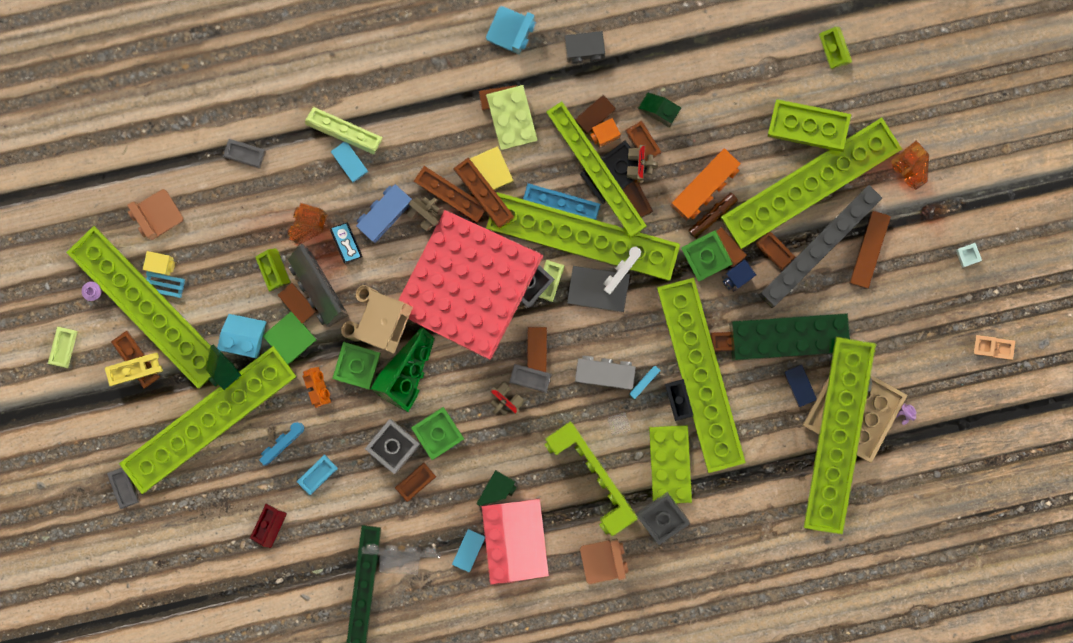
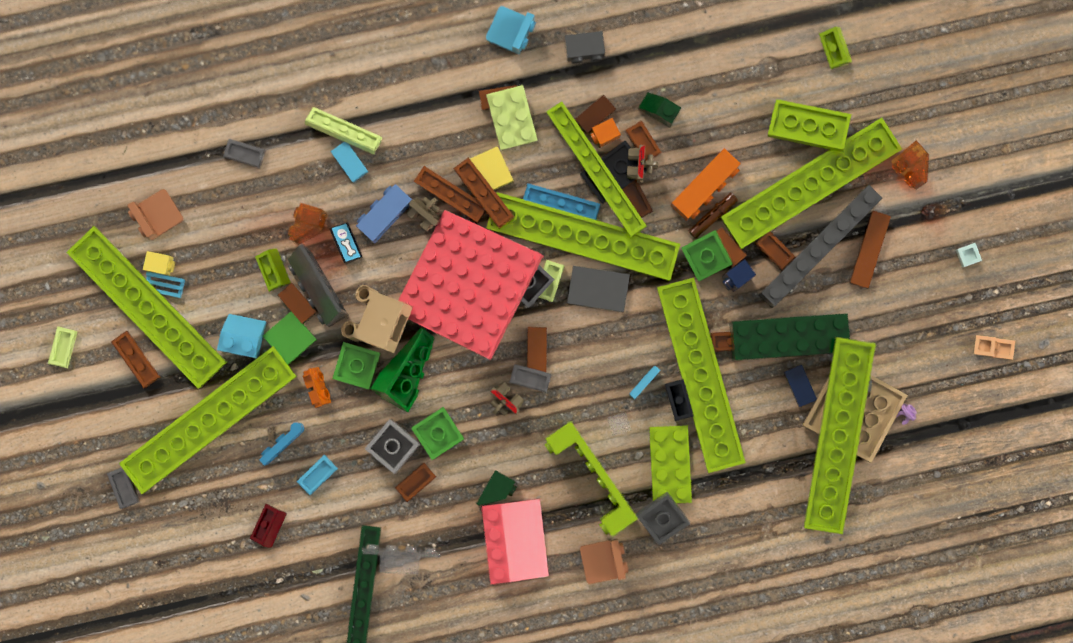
(91, 291): lavender plate -> none
(132, 369): light yellow plate -> none
(221, 370): dark green slope -> none
(468, 550): medium azure tile -> none
(605, 373): light grey brick -> none
(622, 268): white plate -> none

